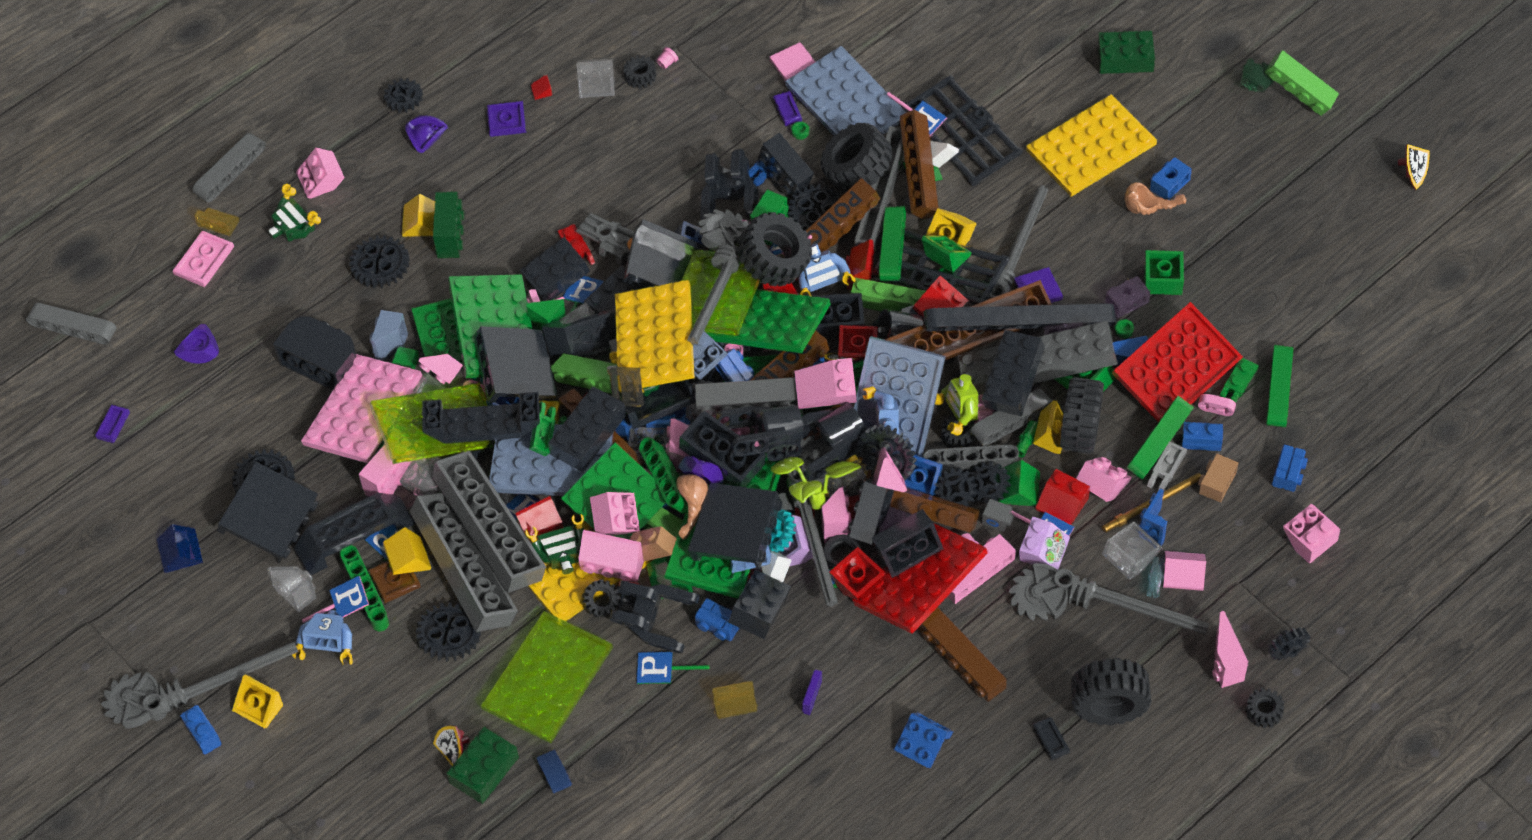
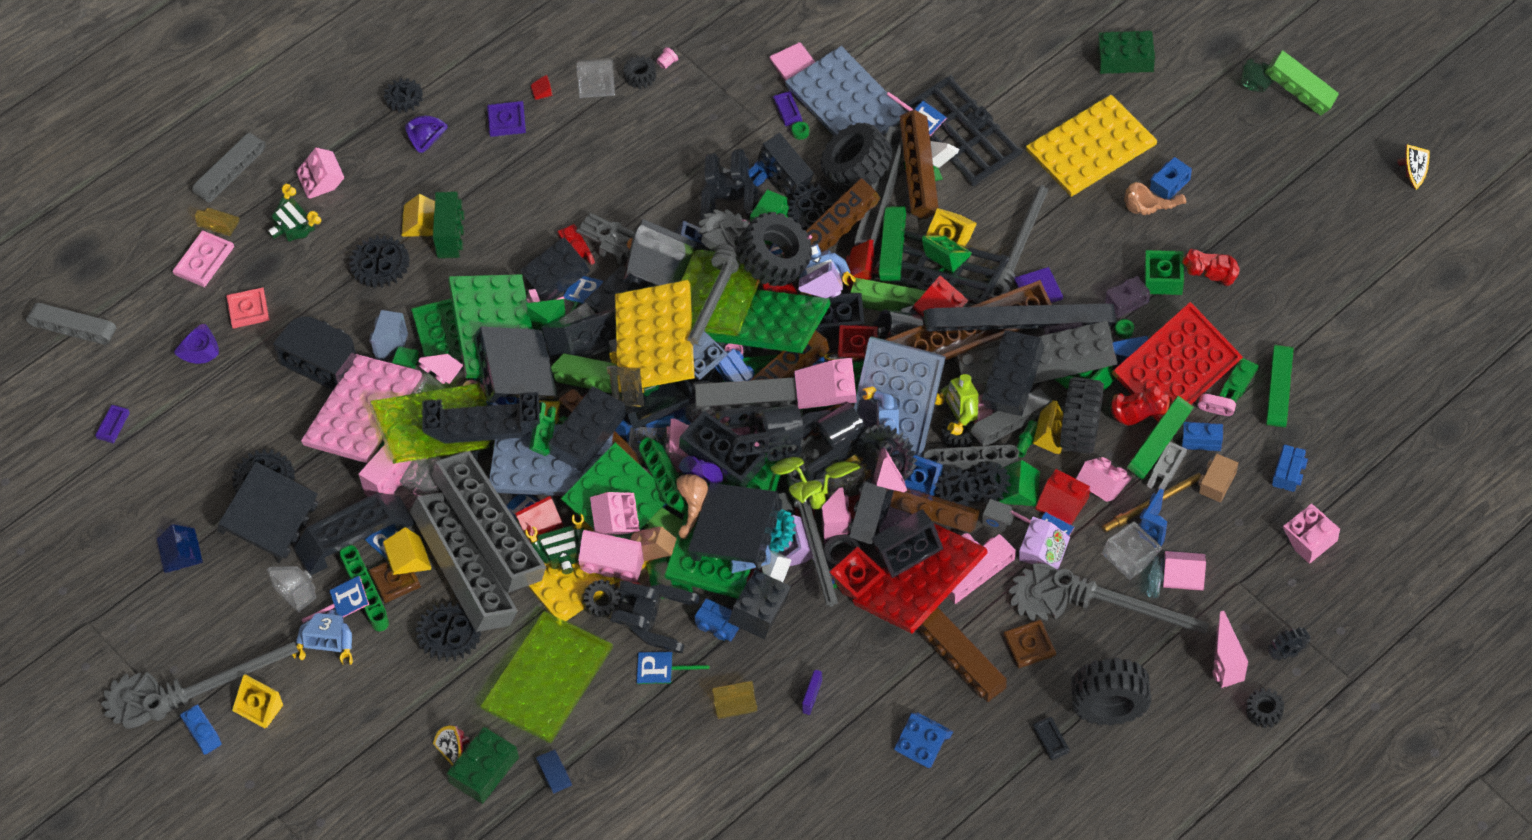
(247, 308): none -> coral tile
(822, 282): none -> lavender slope
(1029, 644): none -> reddish brown tile
(1136, 407): none -> red animal
(1216, 266): none -> red animal

